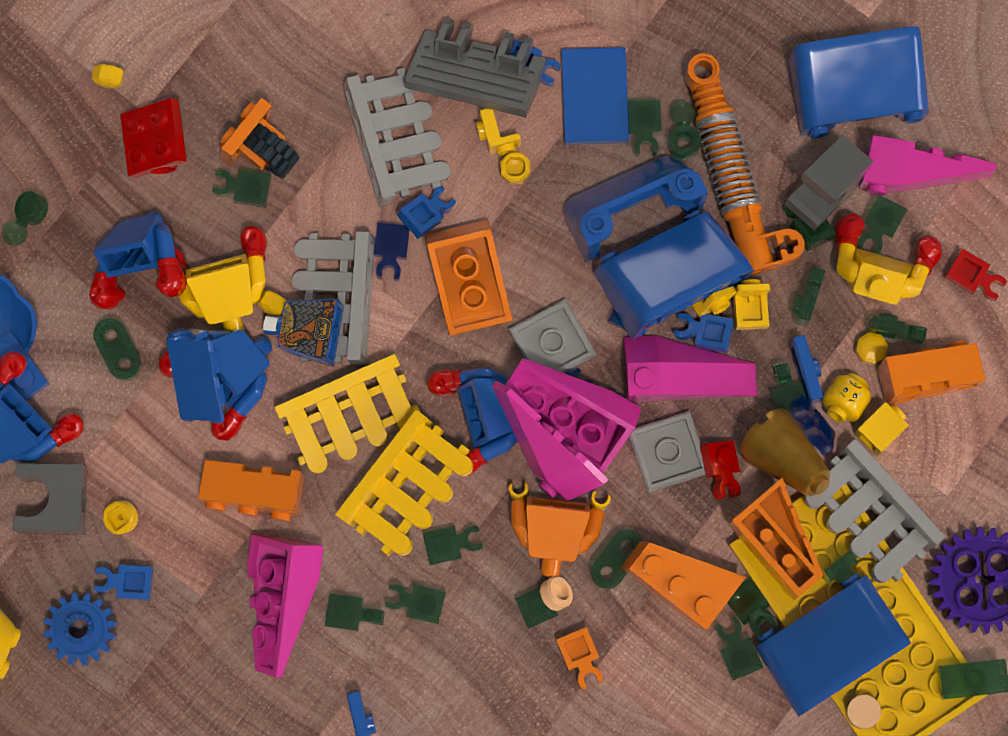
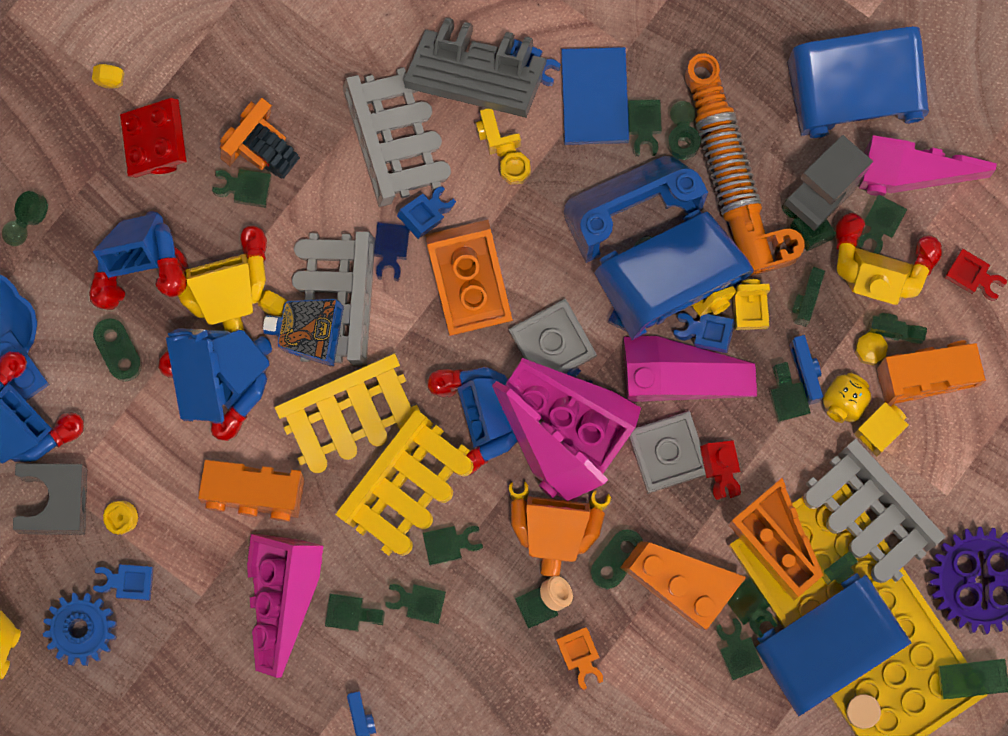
(786, 453): pearl gold cone -> none
(815, 425): clear blue plate -> none

